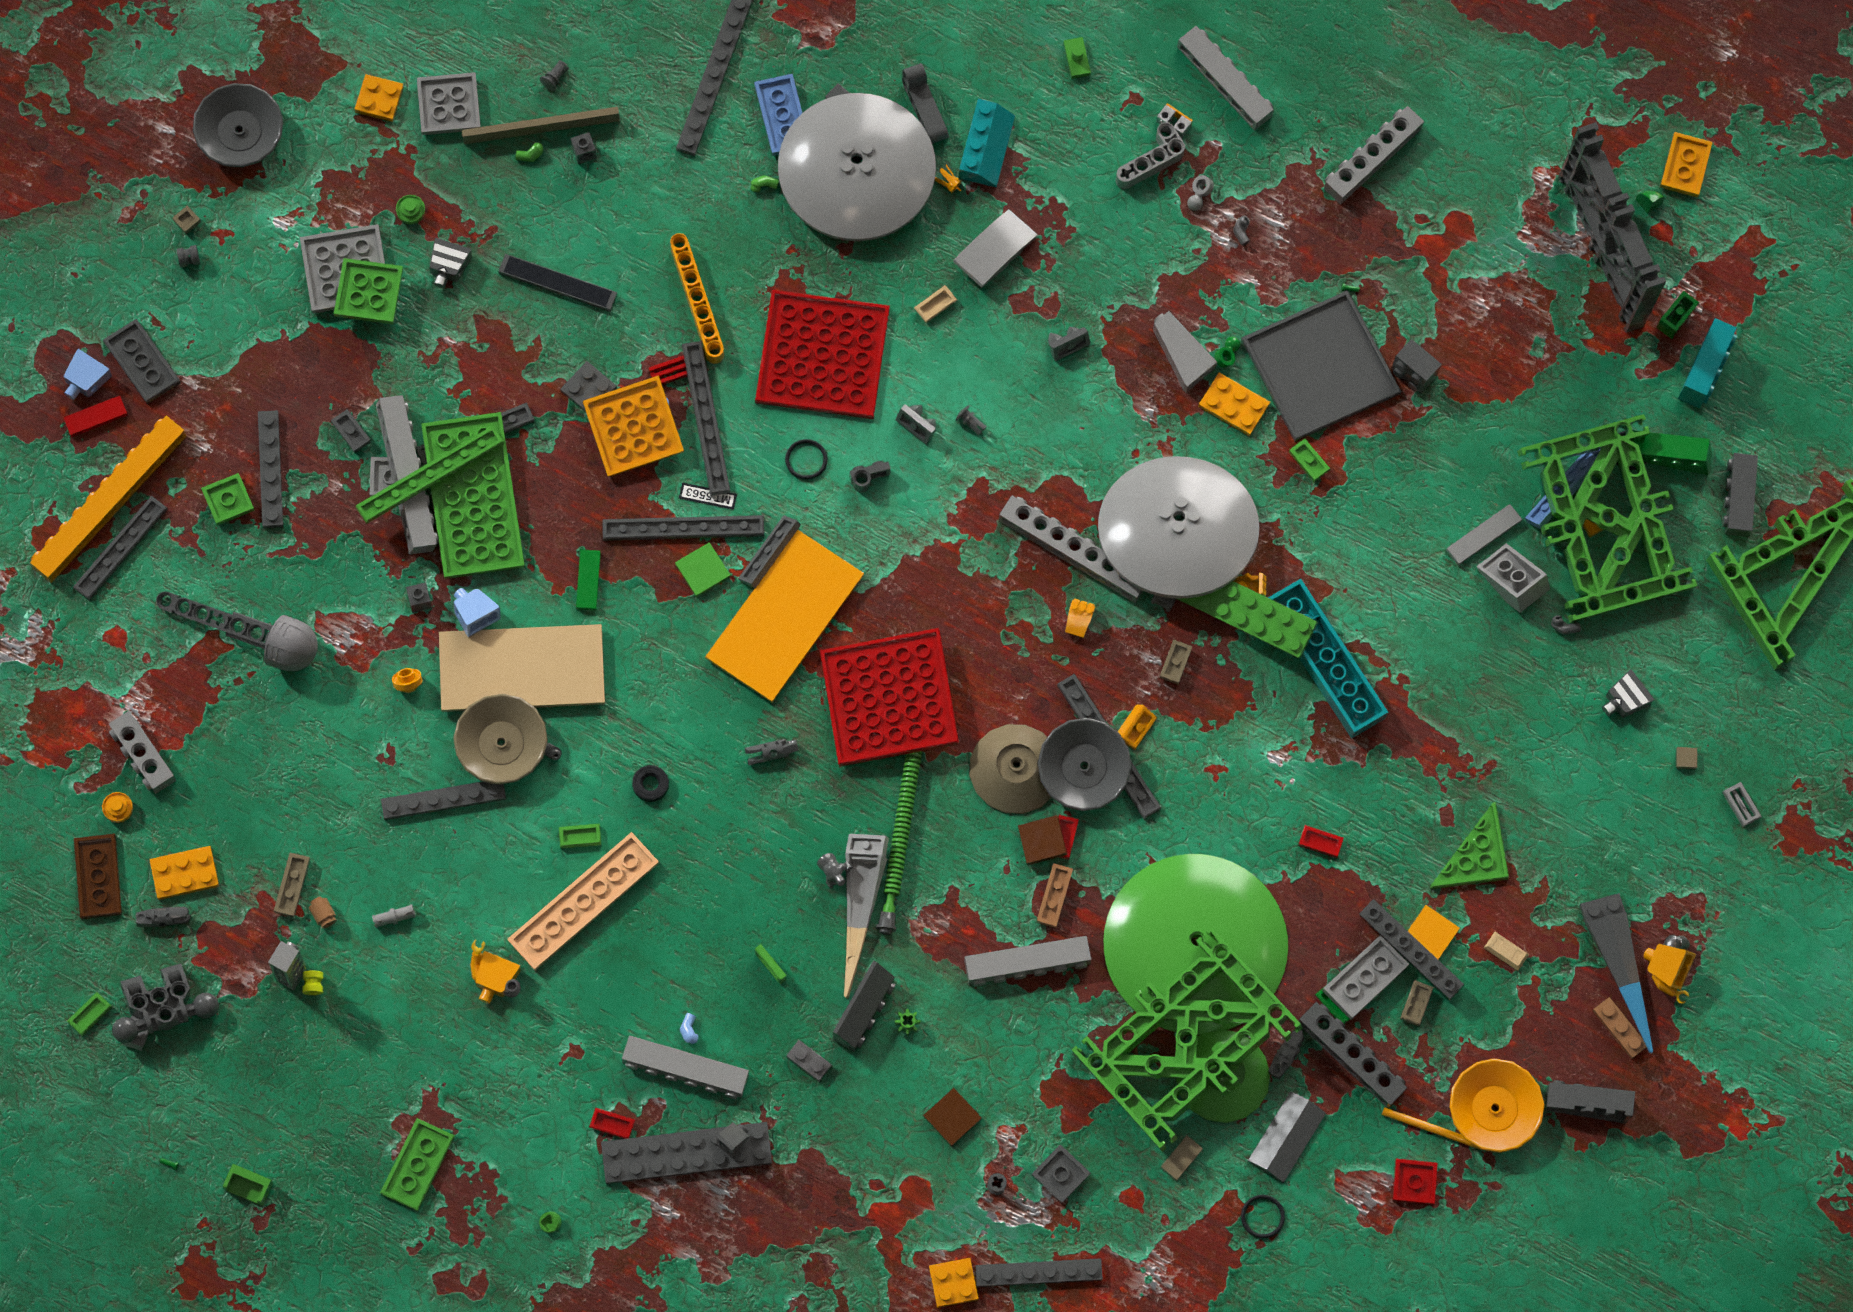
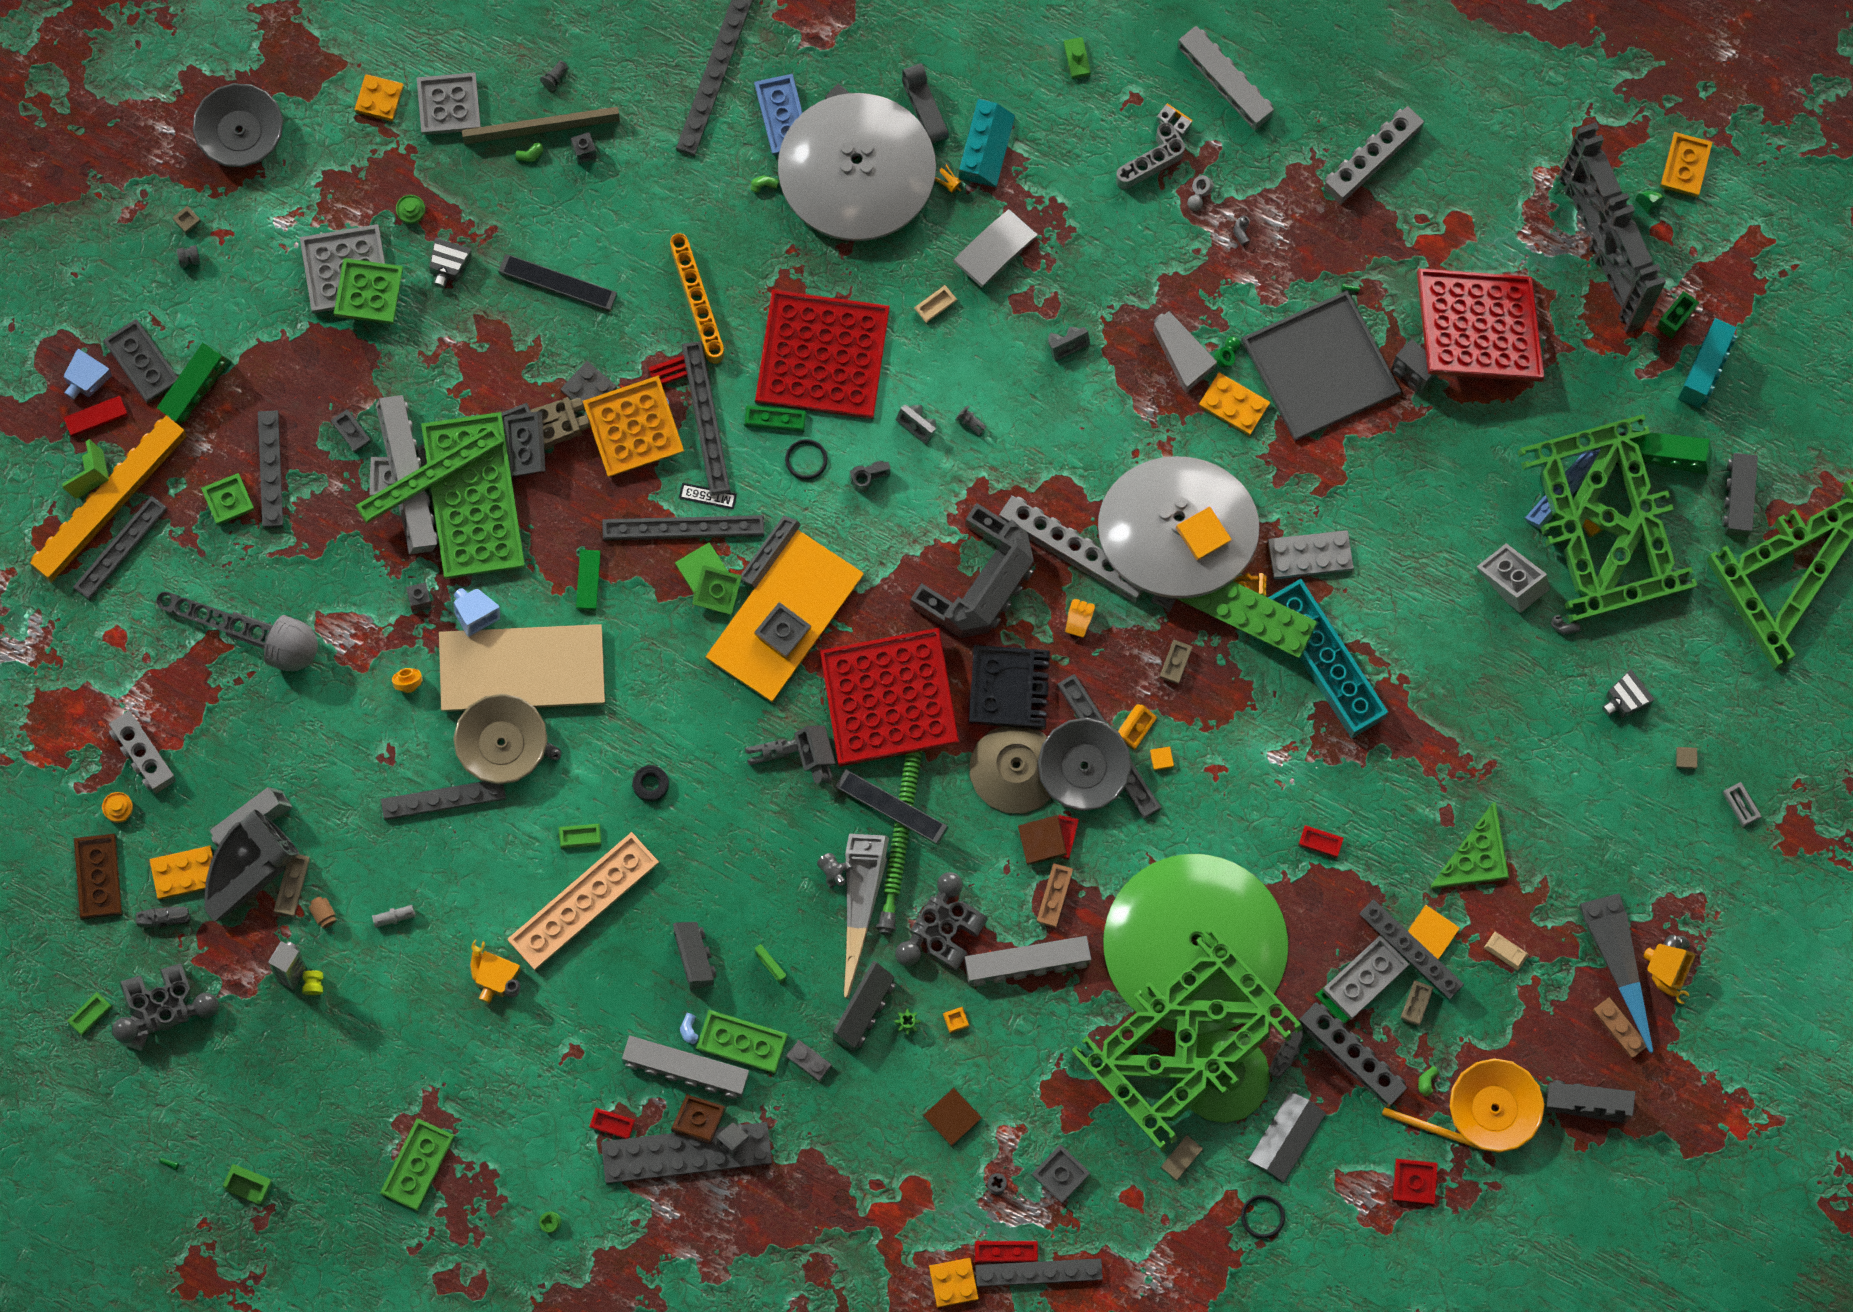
(94, 473): none -> bright green panel
(193, 383): none -> green wedge
(245, 863): none -> dark grey panel
(269, 802): none -> light grey slope
(525, 443): none -> dark grey plate
(561, 421): none -> dark tan hips
(694, 954): none -> dark grey slope
(698, 1119): none -> reddish brown tile
(716, 590): none -> bright green plate
(742, 1041): none -> bright green tile
(775, 418): none -> green tile
(782, 630): none -> dark grey plate
(815, 752): none -> dark grey brick
(892, 807): none -> black tile
(951, 955): none -> dark grey connector
(955, 1020): none -> light orange tile
(994, 586): none -> dark grey wedge
(1005, 687): none -> black hinge
(1006, 1251): none -> red tile
(1161, 758): none -> light orange tile
(1203, 533): none -> light orange tile
(1309, 460): bright green plate -> none
(1310, 554): none -> light grey plate
(1424, 1083): none -> bright green arm
(1480, 325): none -> red tile
(1484, 534): light grey tile -> none

